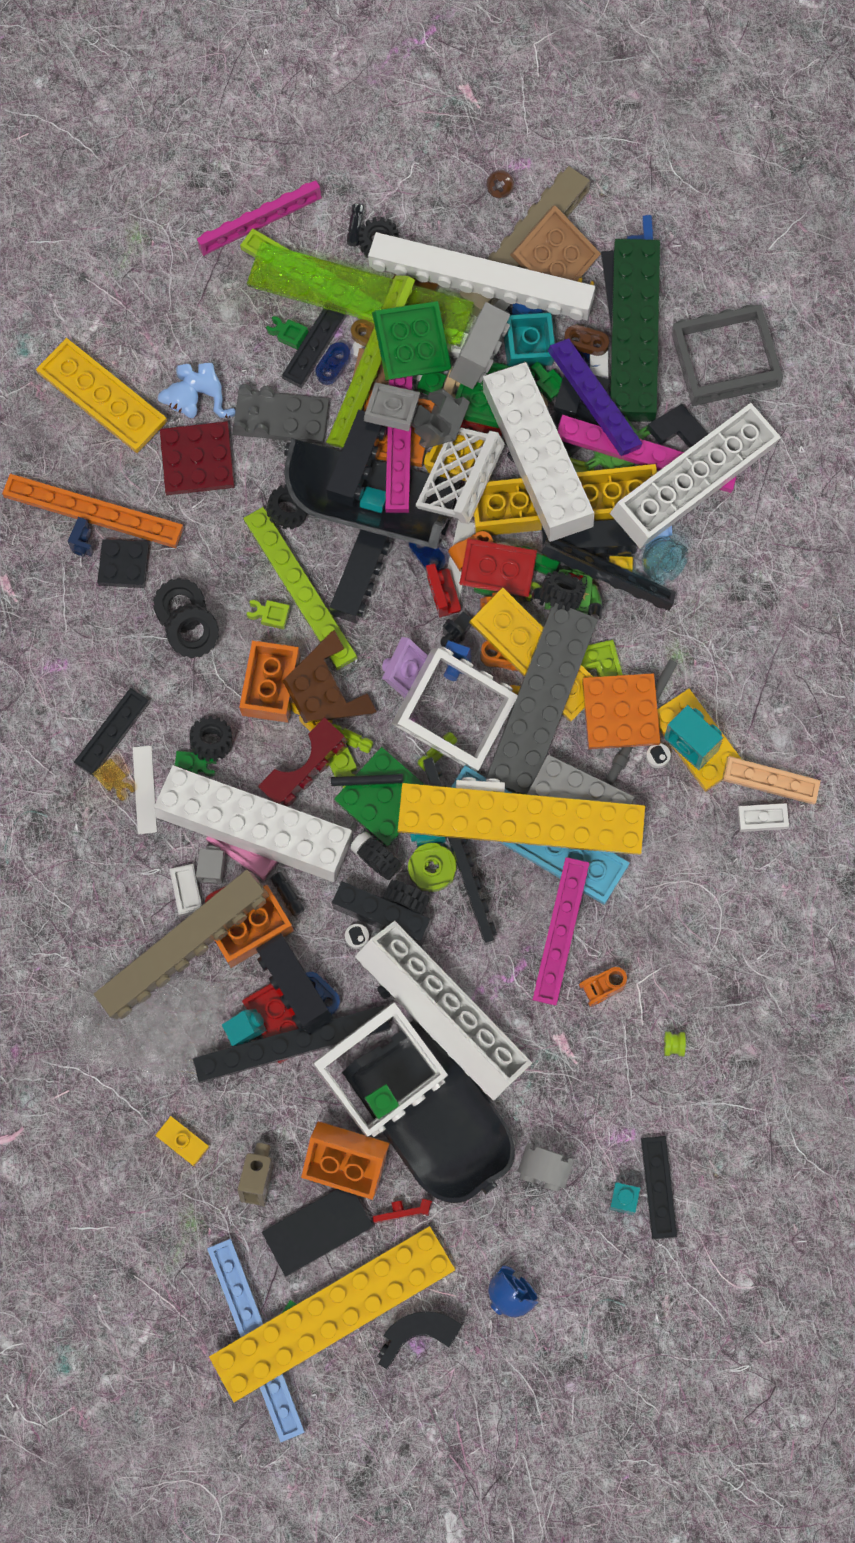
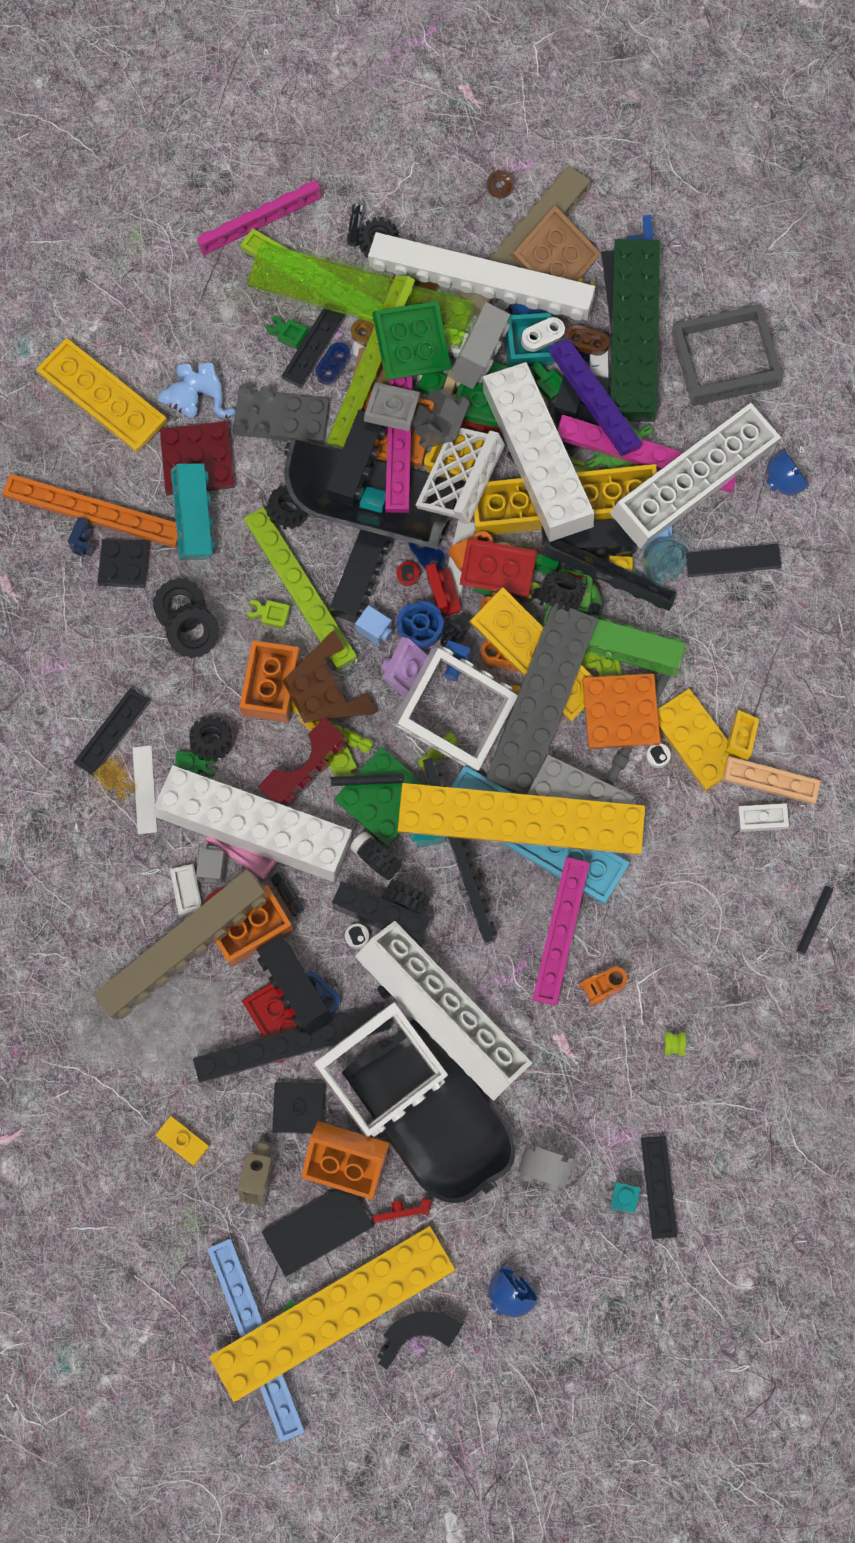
(191, 512): none -> teal brick
(244, 1027): teal brick -> none
(297, 1107): none -> black plate
(374, 626): none -> light blue brick
(381, 1101): green plate -> none
(407, 574): none -> red tile
(420, 624): none -> blue cylinder
(439, 856): lime plate -> none
(490, 784): white plate -> none
(544, 334): none -> white plate
(635, 647): none -> bright green brick
(677, 422): black tile -> none
(693, 737): teal brick -> none
(733, 560): none -> black tile
(742, 735): none -> yellow plate
(785, 475): none -> blue cylinder
(814, 920): none -> black bar

